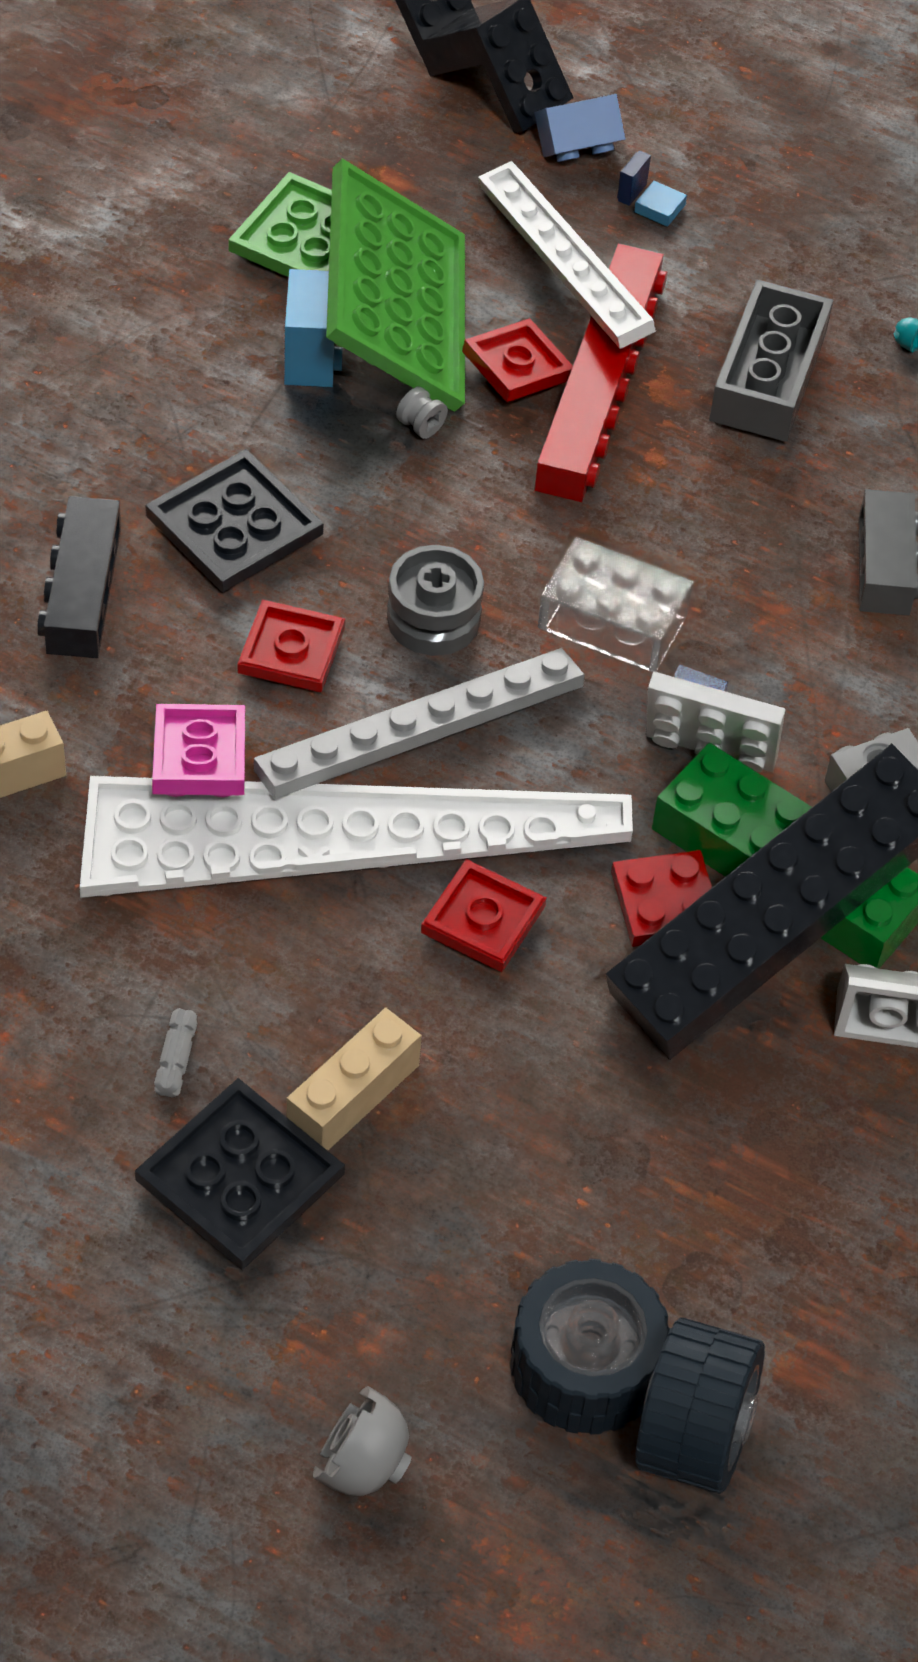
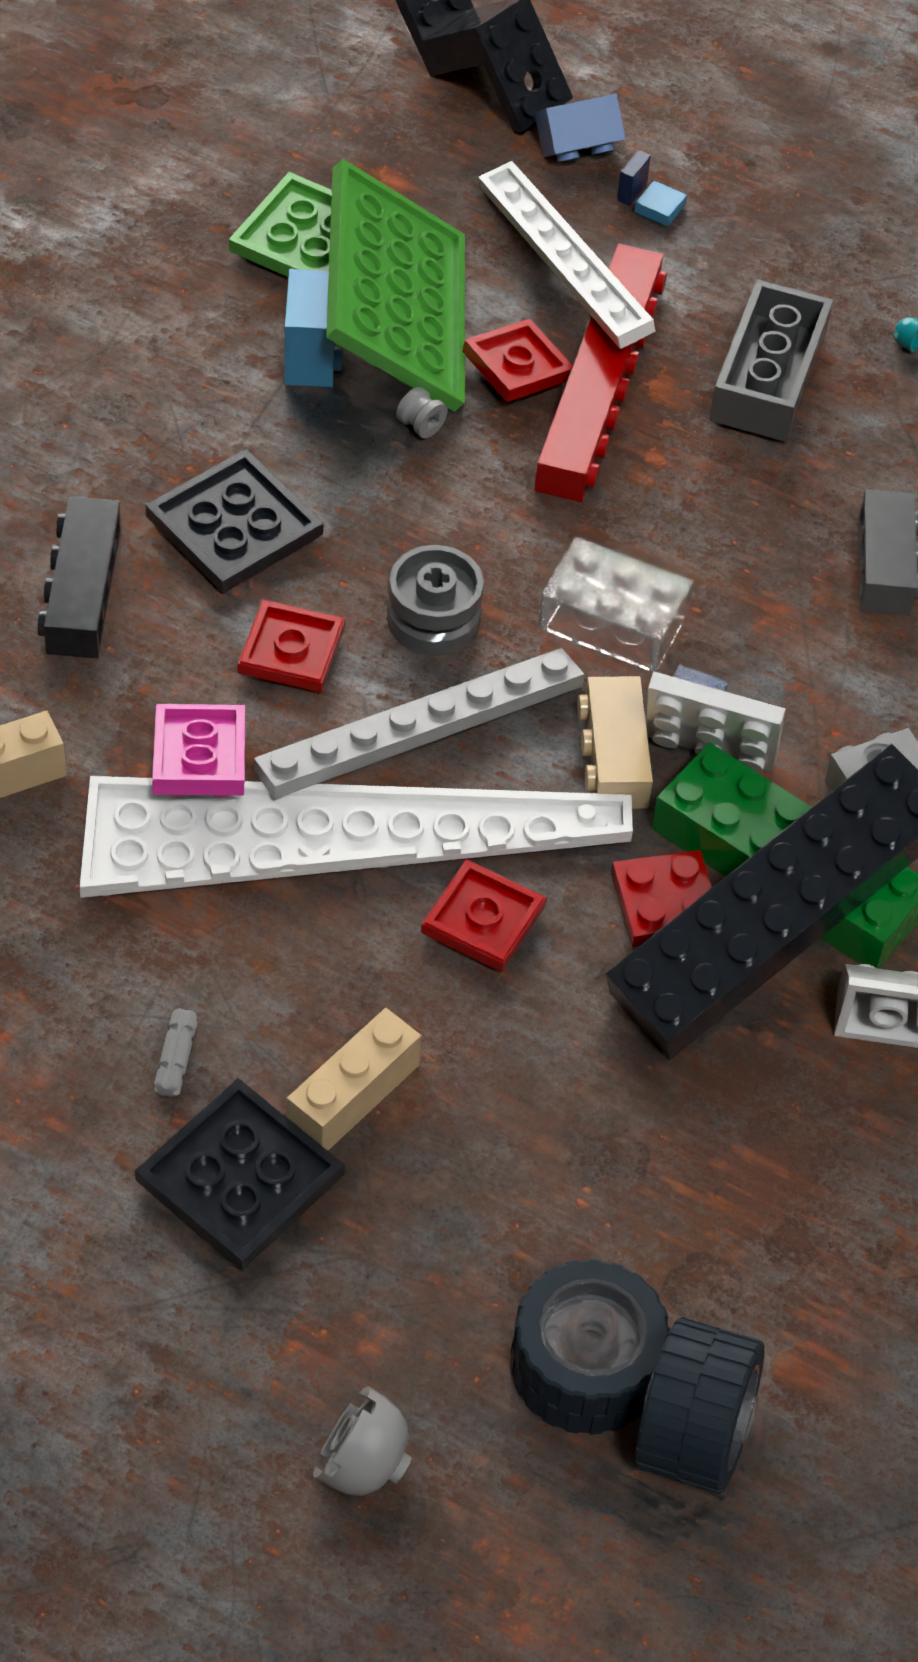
(616, 738): none -> tan brick

